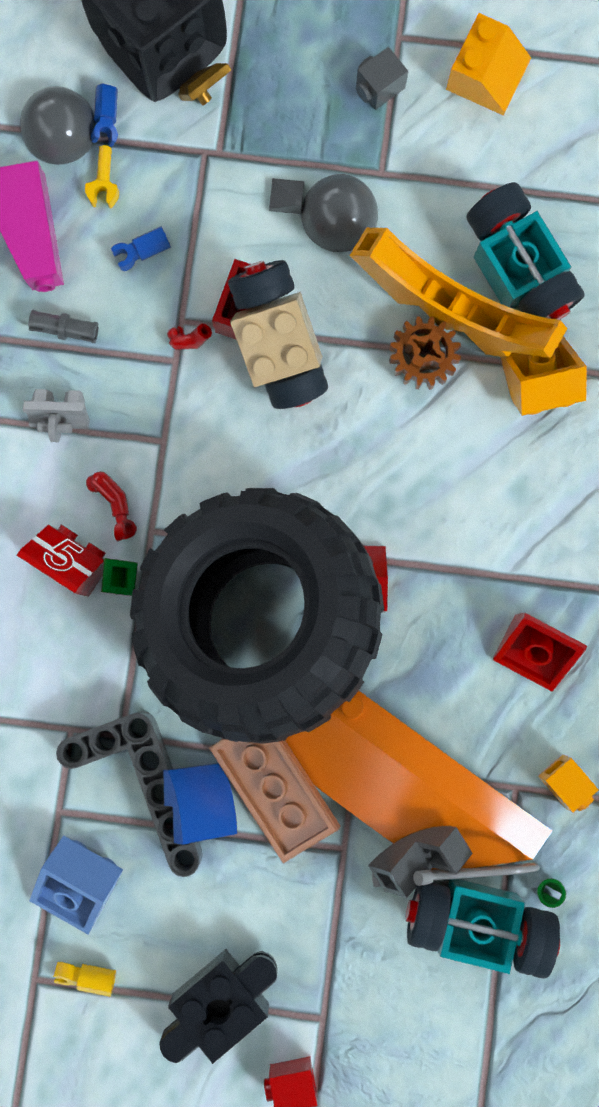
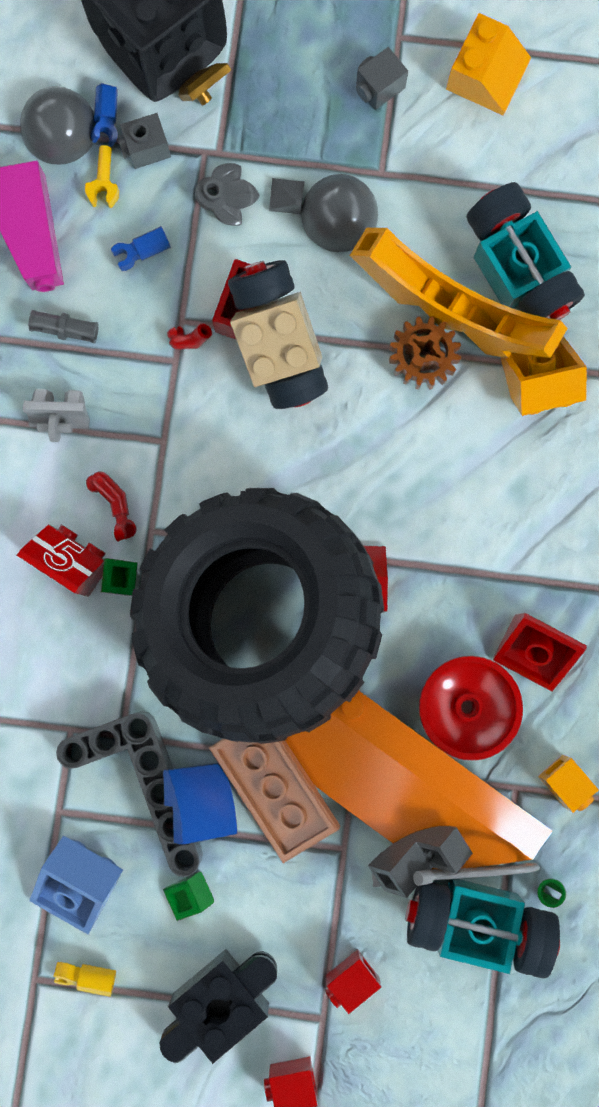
(144, 141): none -> dark grey brick
(189, 896): none -> green slope
(231, 193): none -> dark grey plate
(352, 982): none -> red brick
(494, 714): none -> red dish

